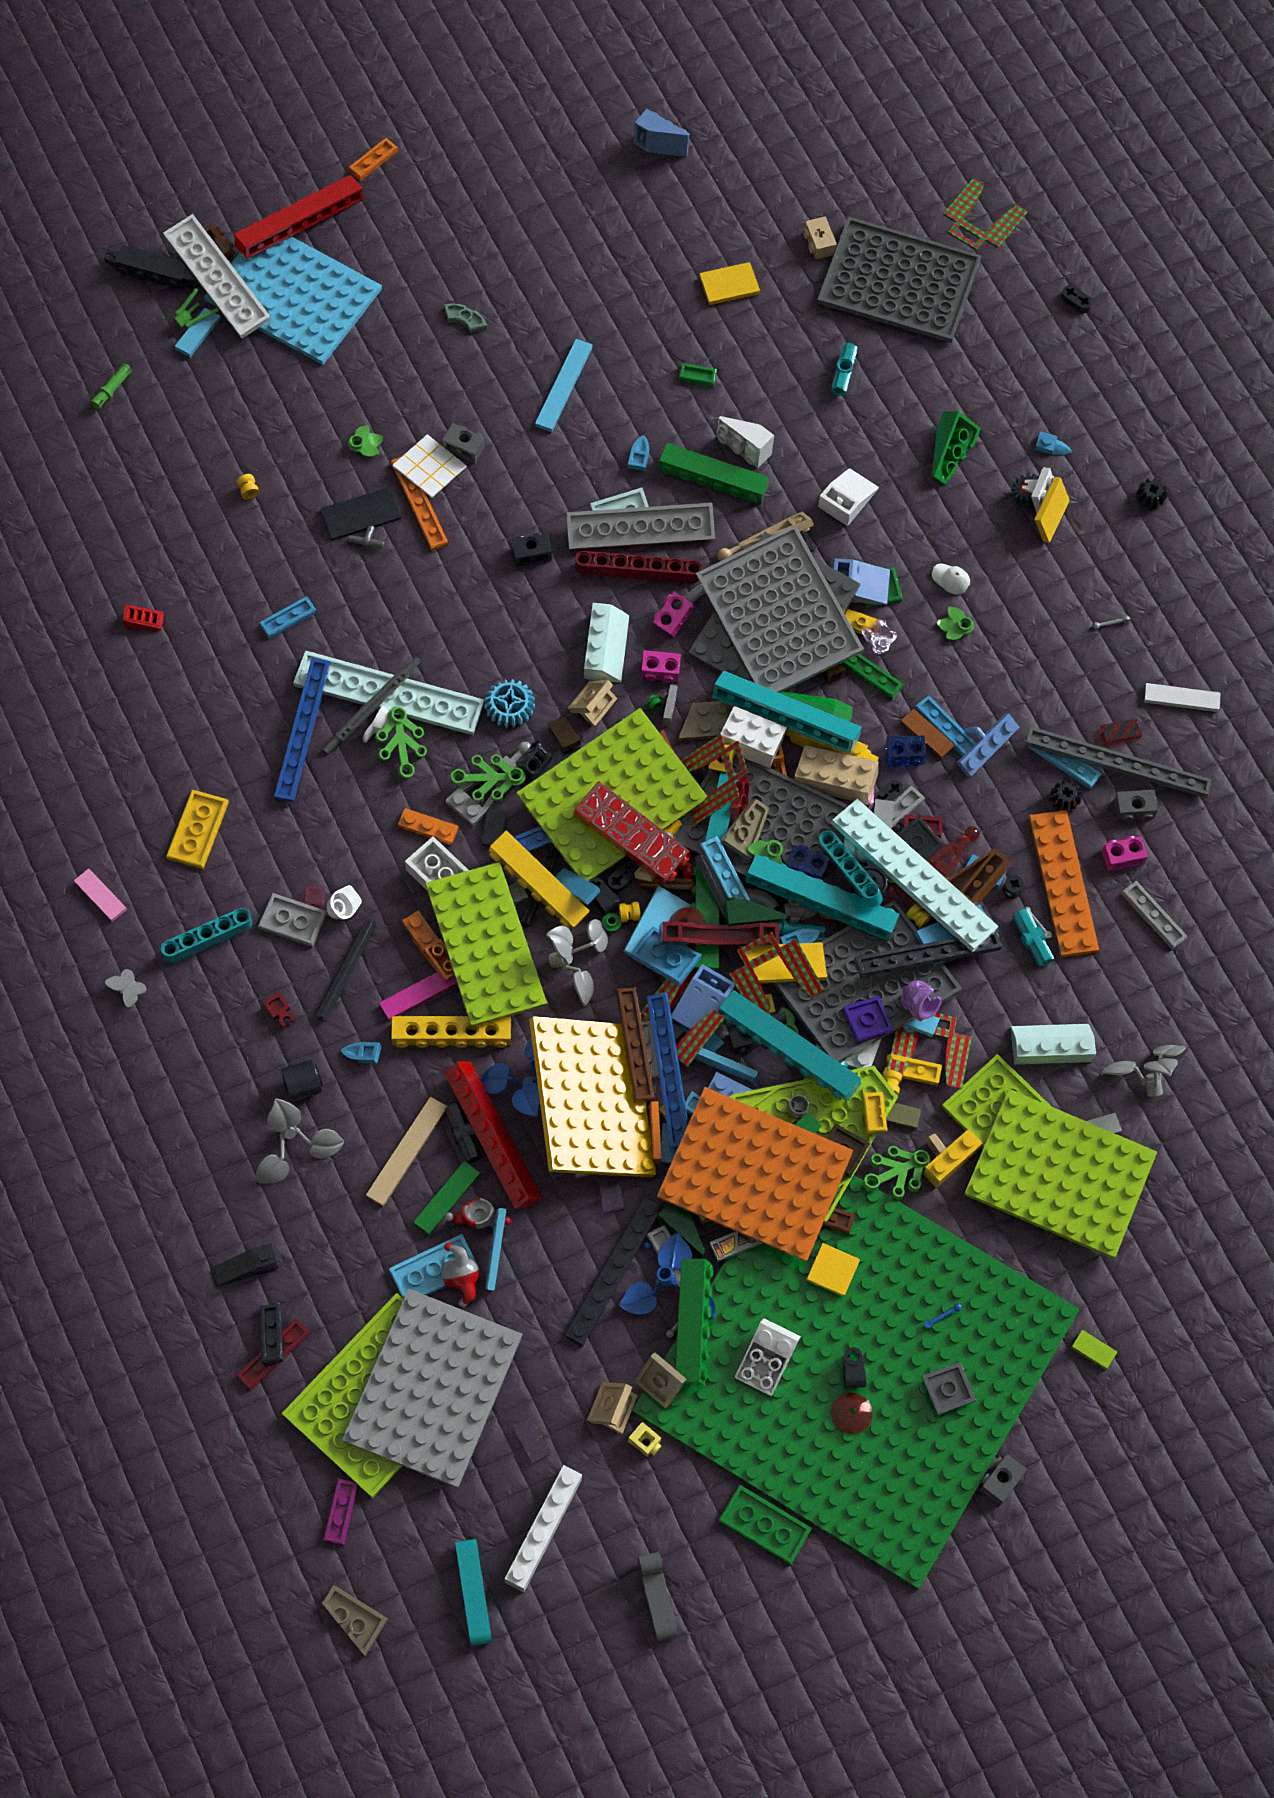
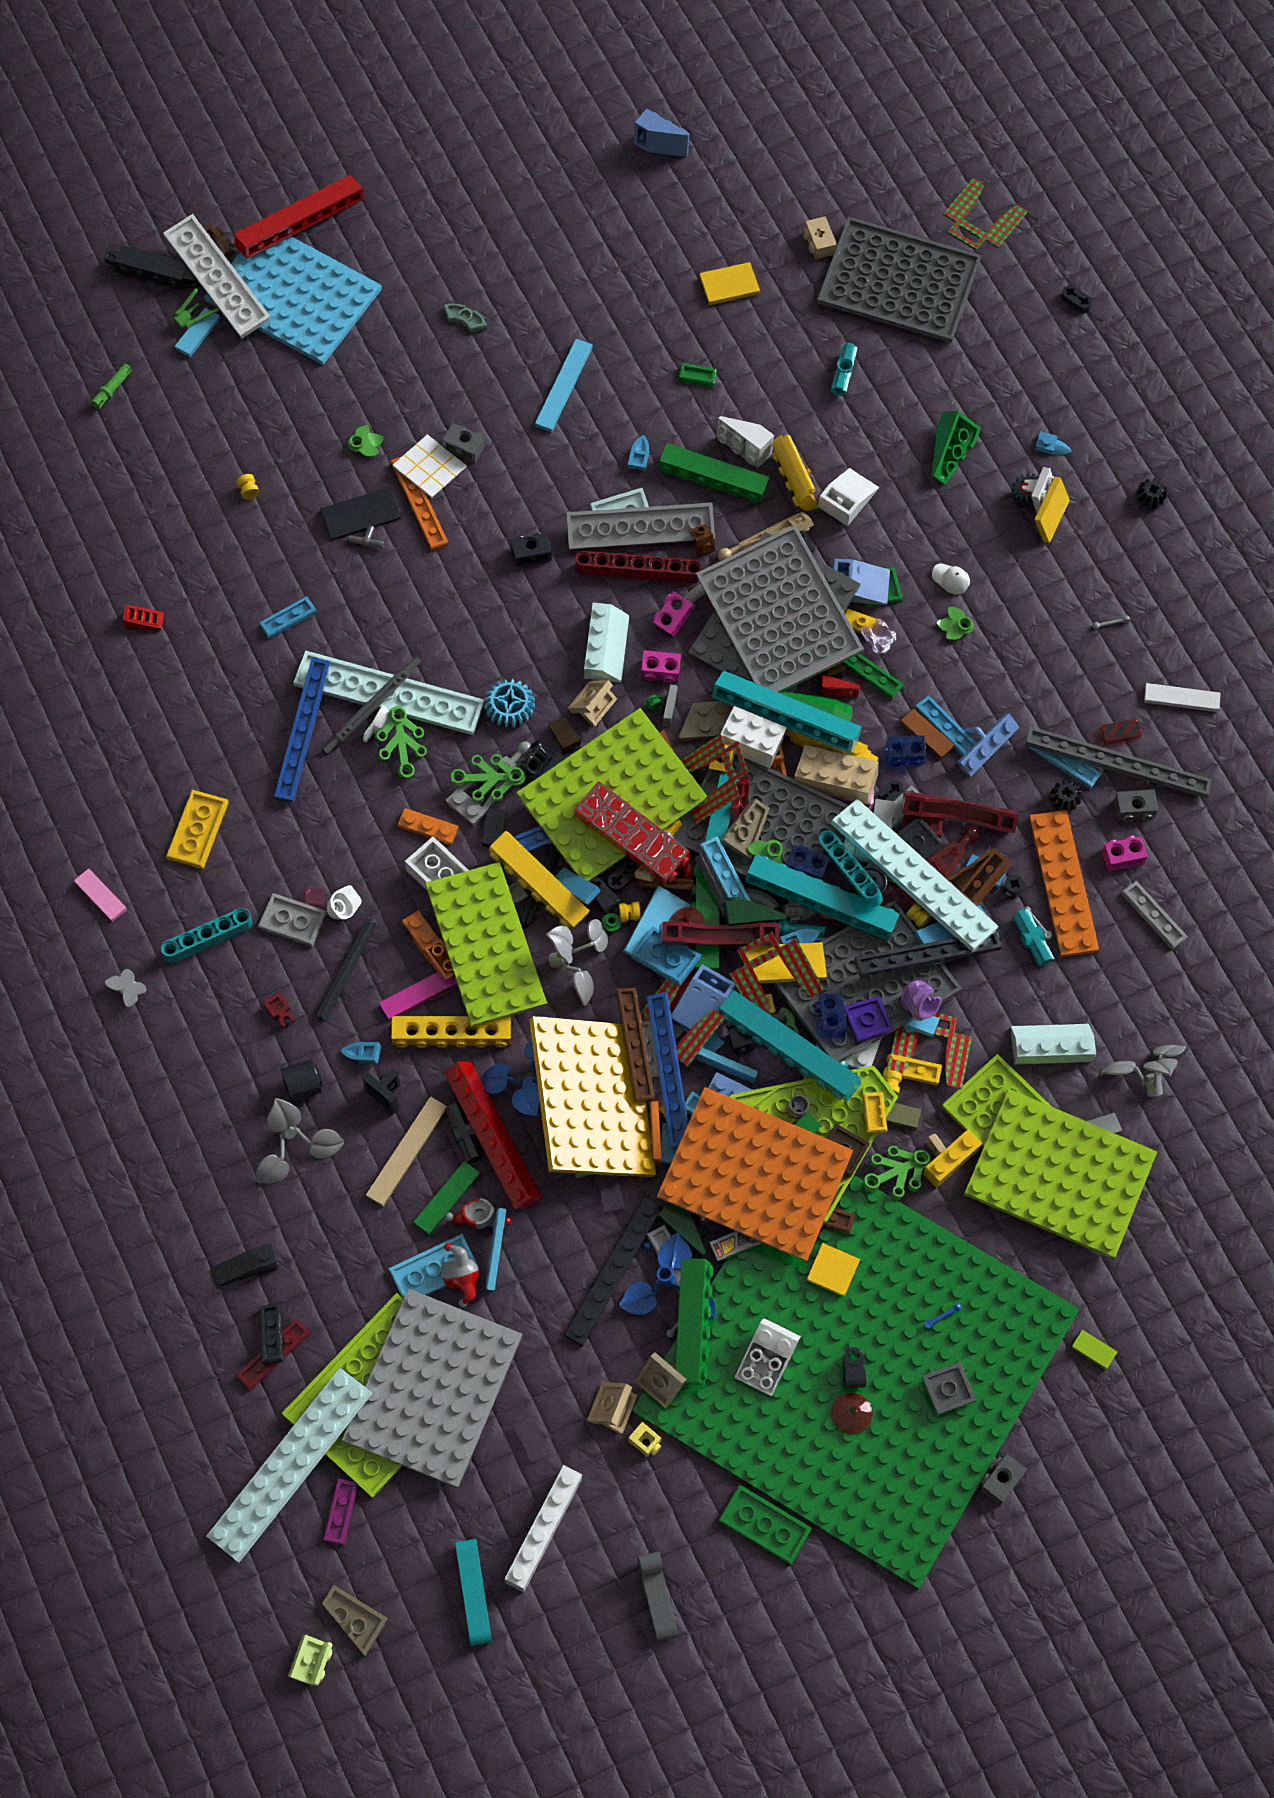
(289, 1465): none -> light aqua plate
(310, 1660): none -> yellowish green bracket
(373, 159): orange tile -> none
(383, 1090): none -> black bracket
(703, 540): none -> reddish brown bracket
(795, 471): none -> yellow container
(834, 1015): none -> clear blue brick
(838, 688): none -> red slope
(939, 807): none -> dark red arch

